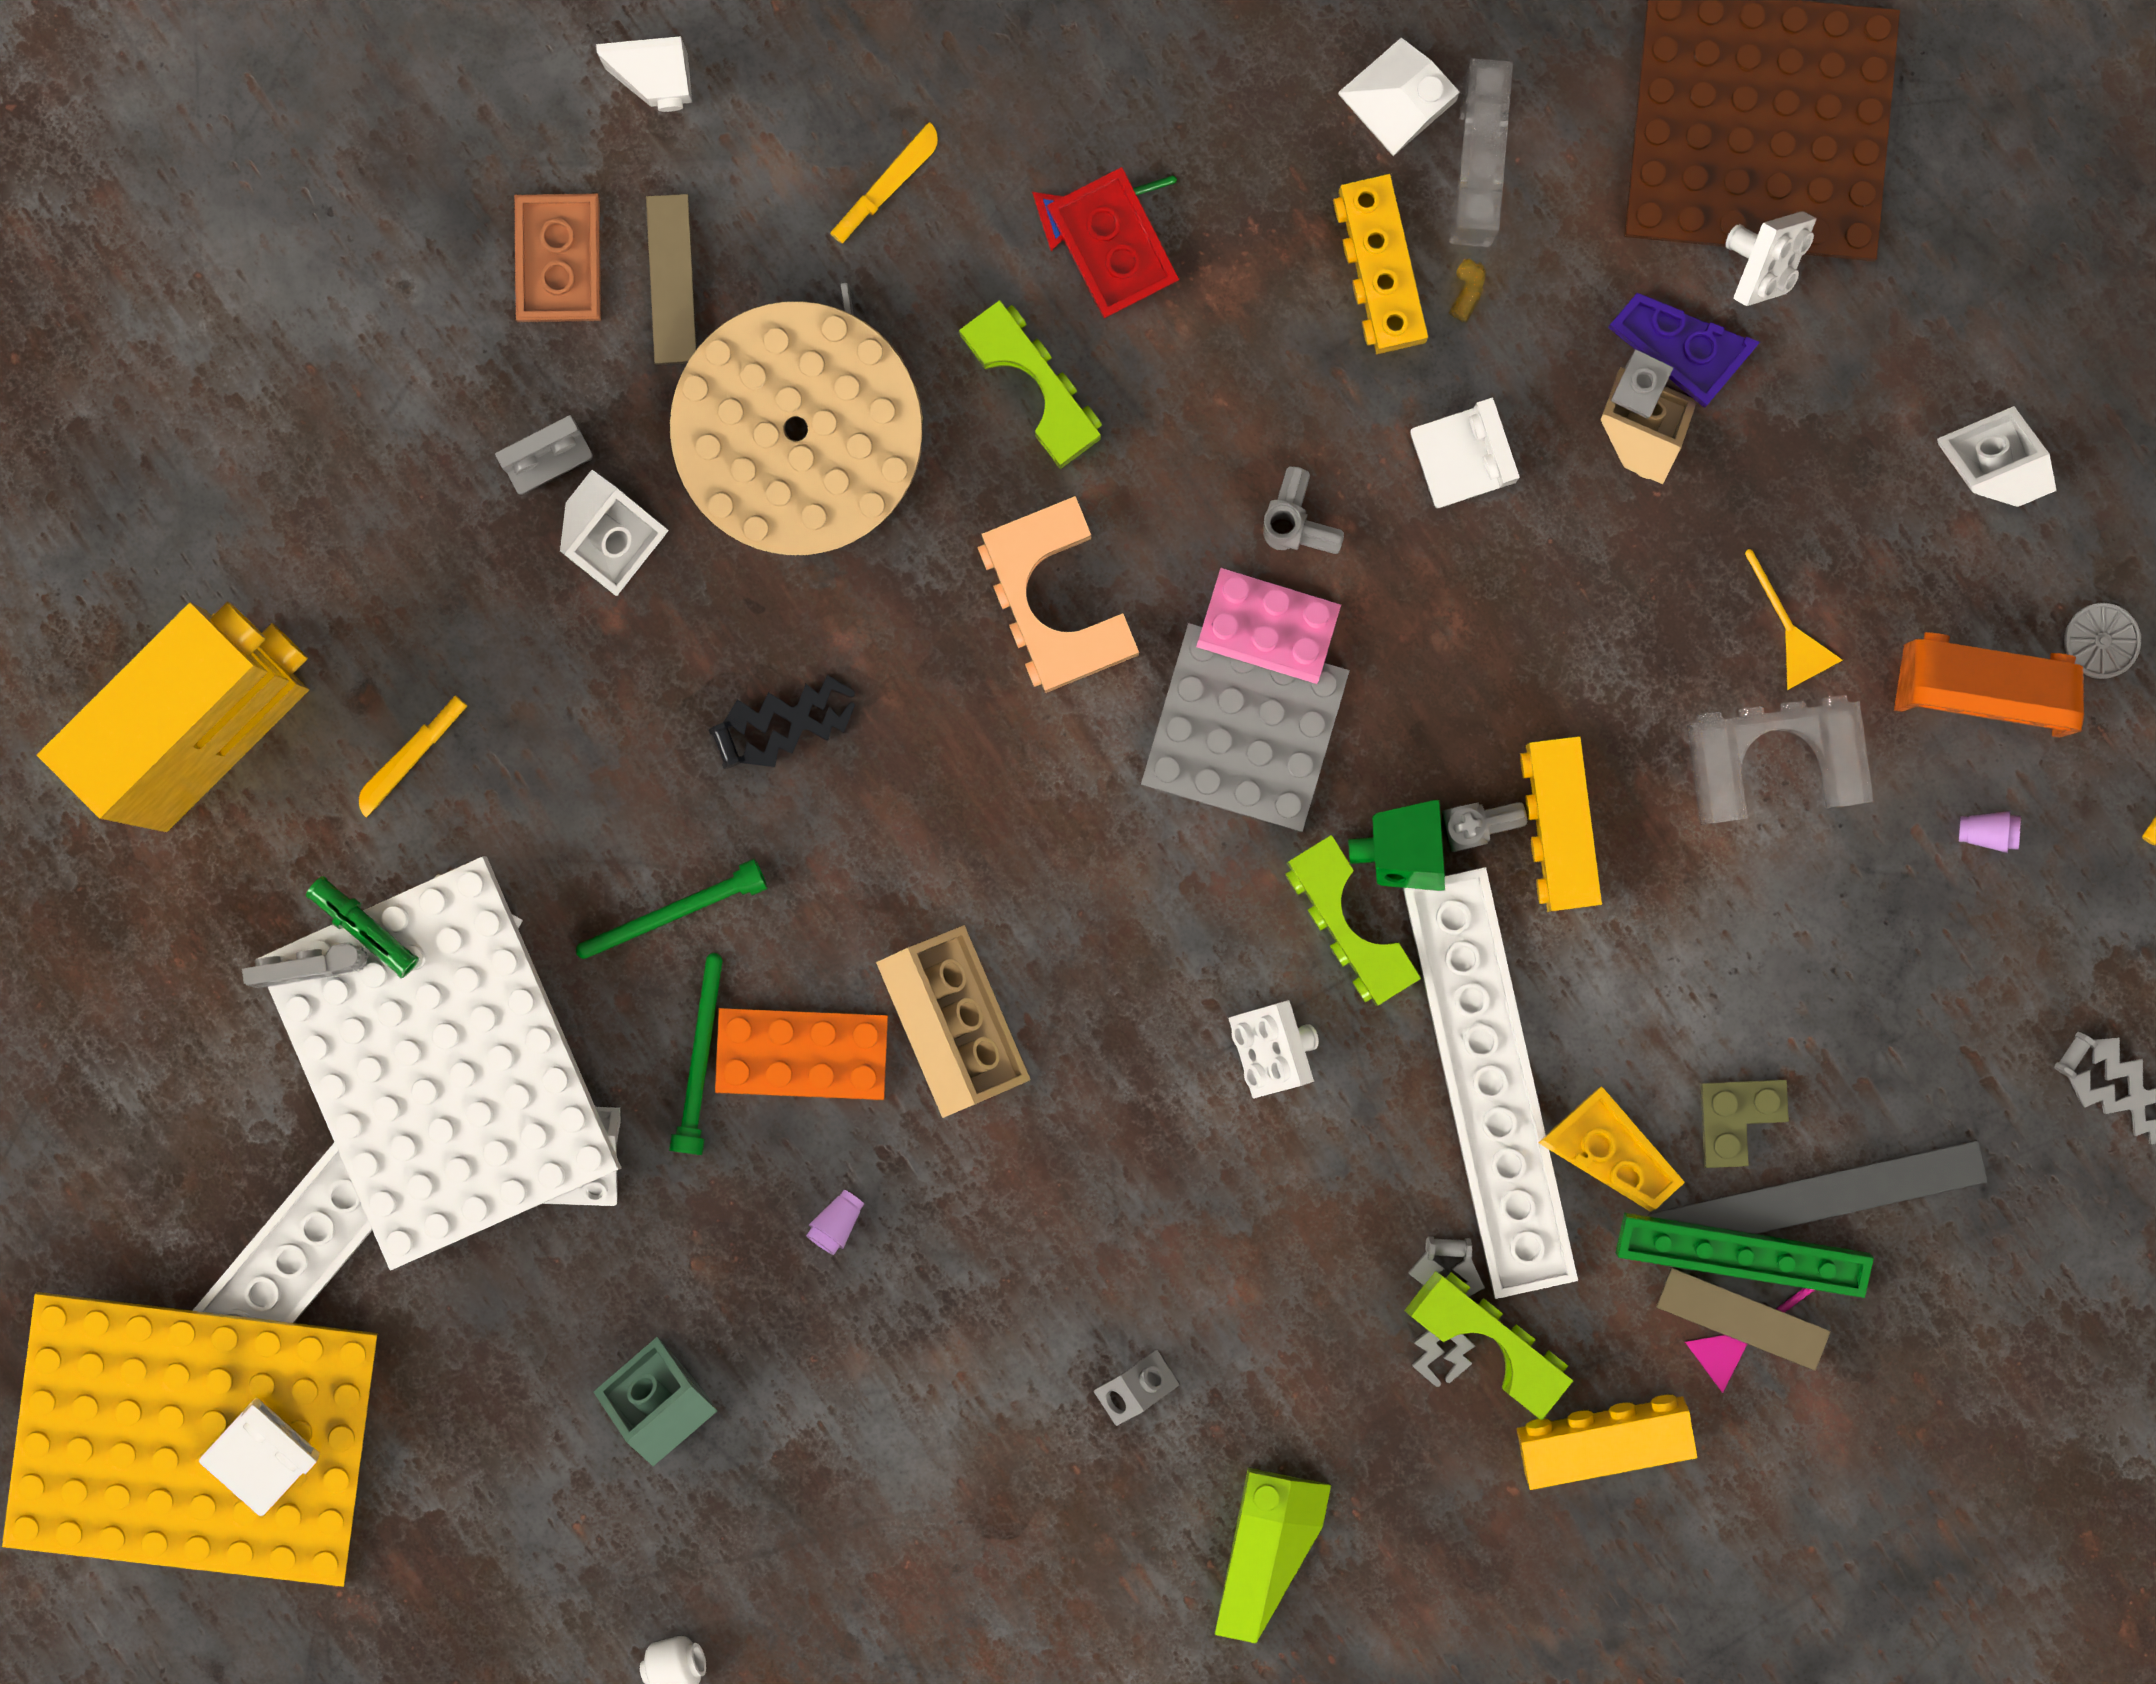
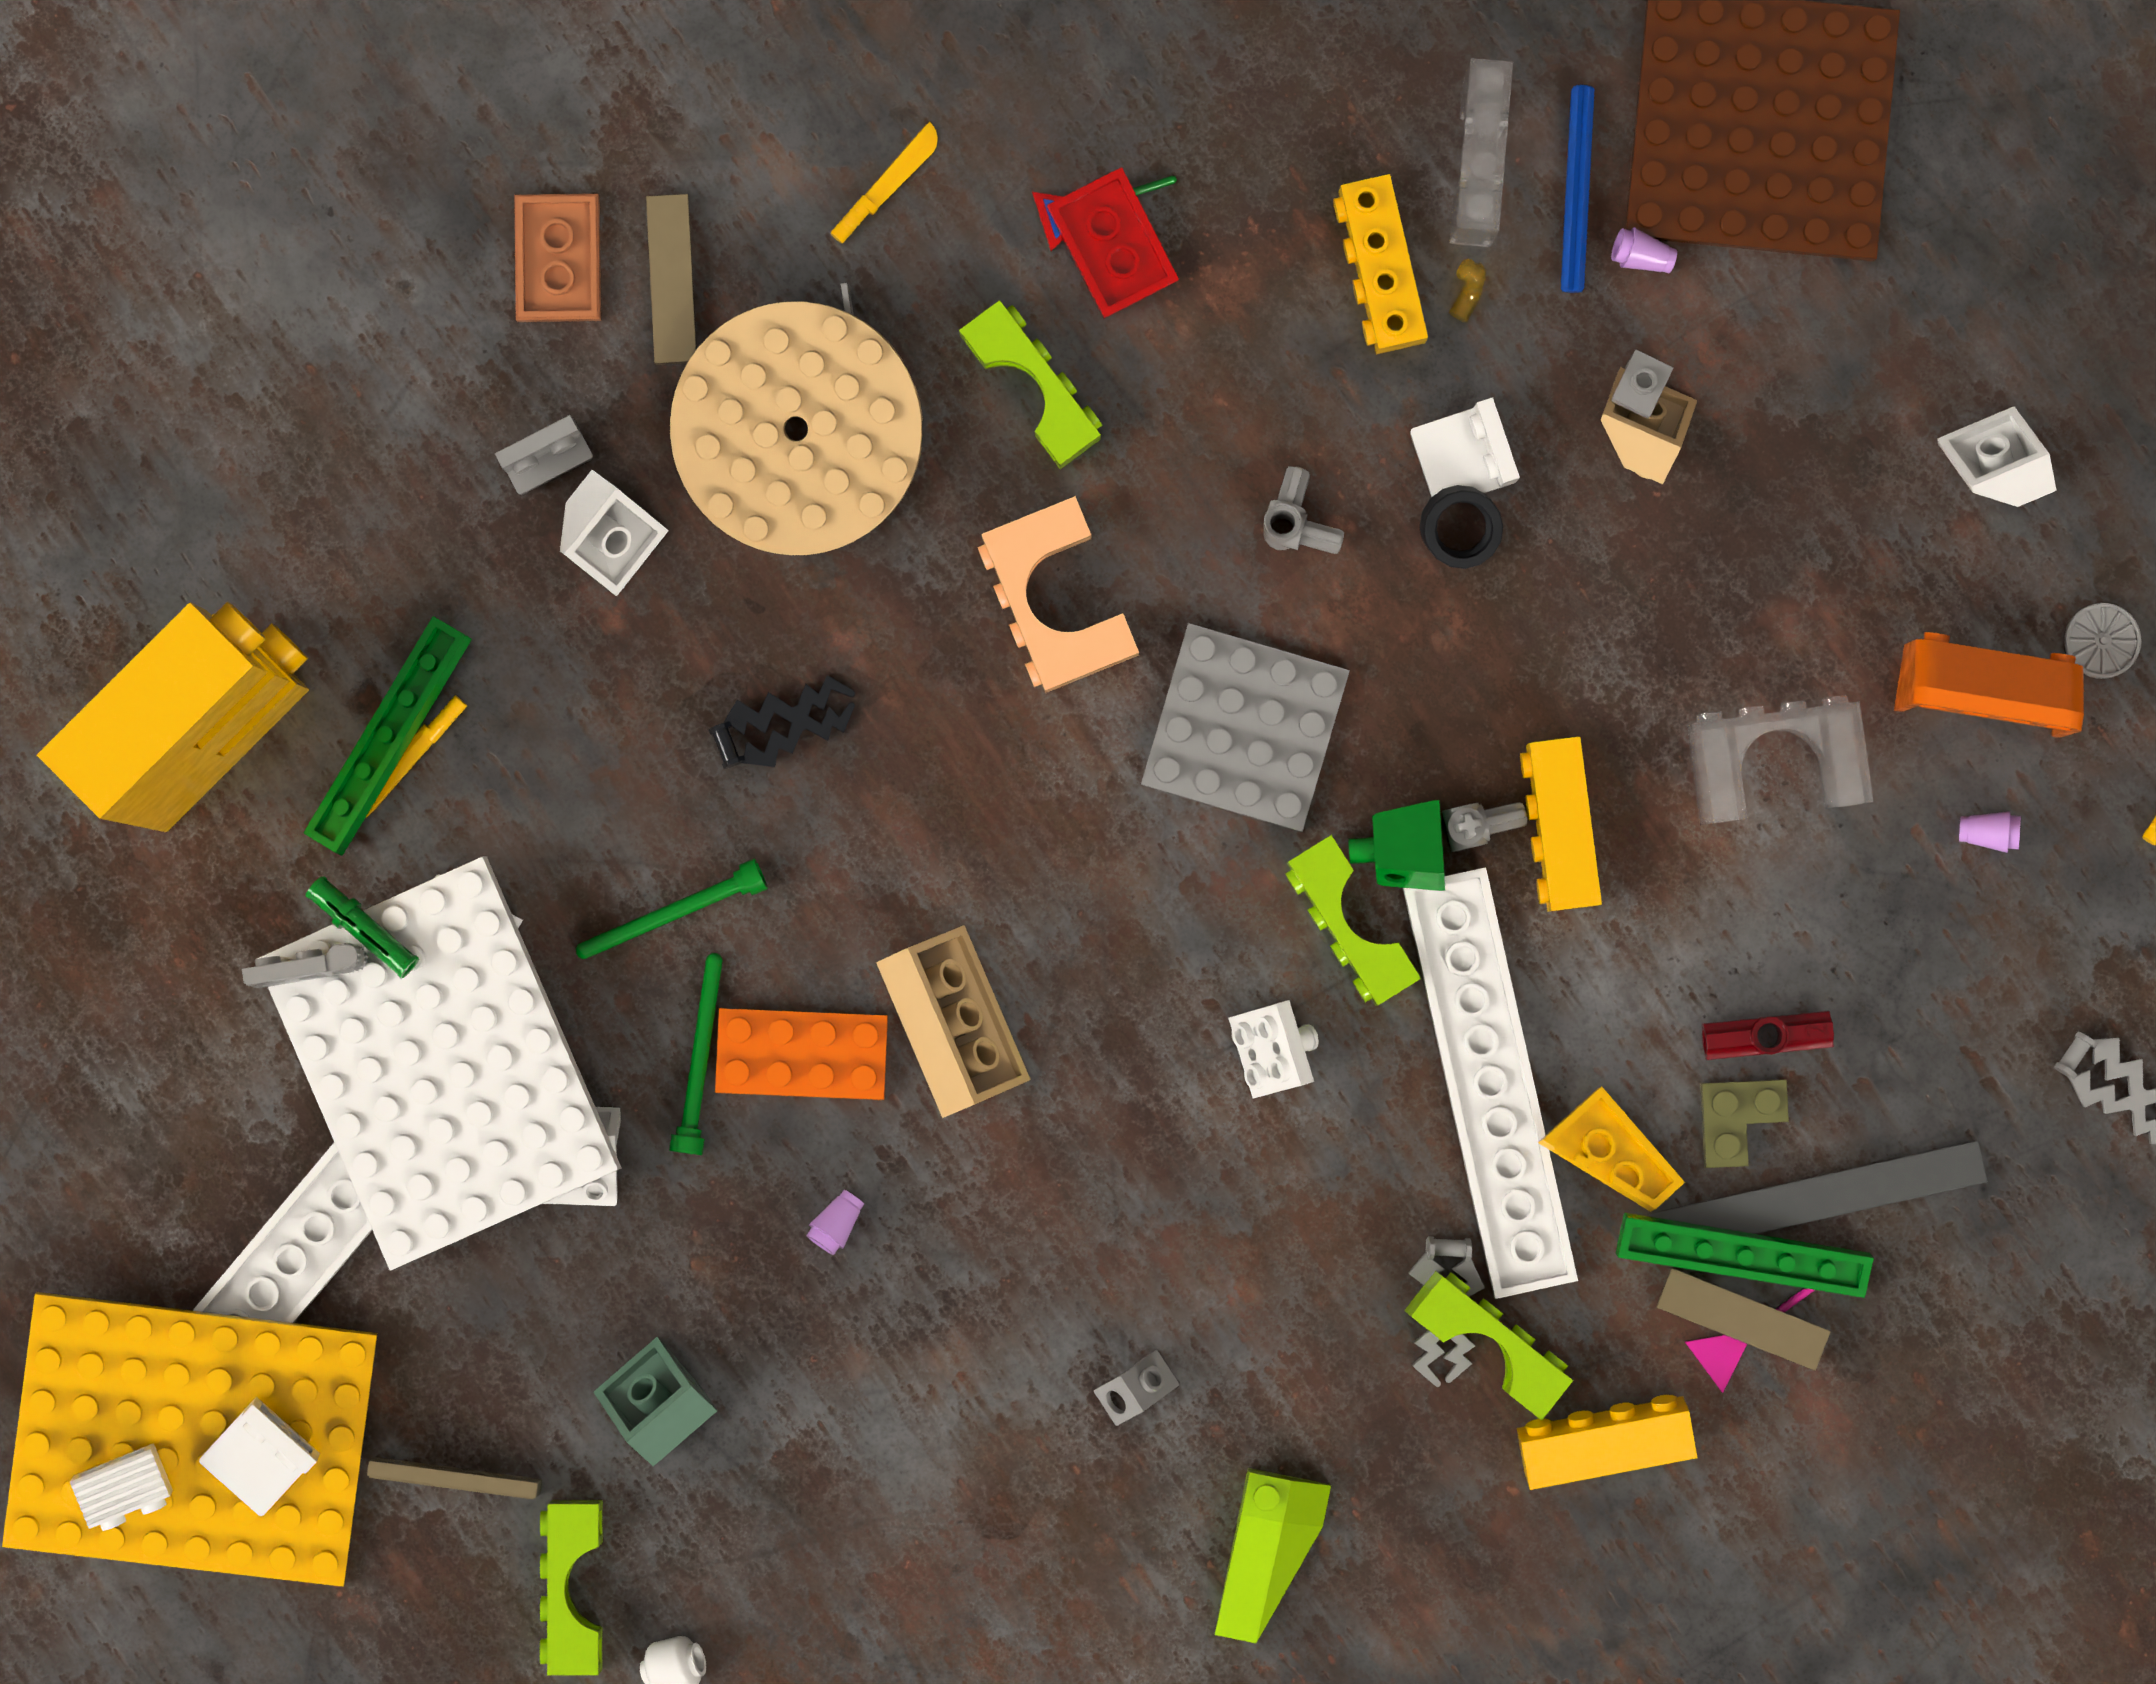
(122, 1487): none -> white brick
(387, 736): none -> green plate
(454, 1478): none -> dark tan tile
(572, 1641): none -> lime arch
(651, 69): white slope -> none
(1268, 625): bright pink plate -> none
(1399, 95): white slope -> none
(1488, 543): none -> black tyre
(1577, 189): none -> blue axle
(1642, 252): none -> lavender cone
(1698, 351): dark purple wing -> none
(1771, 256): white plate -> none
(1794, 1032): none -> dark red piece
(1803, 654): yellow piece -> none

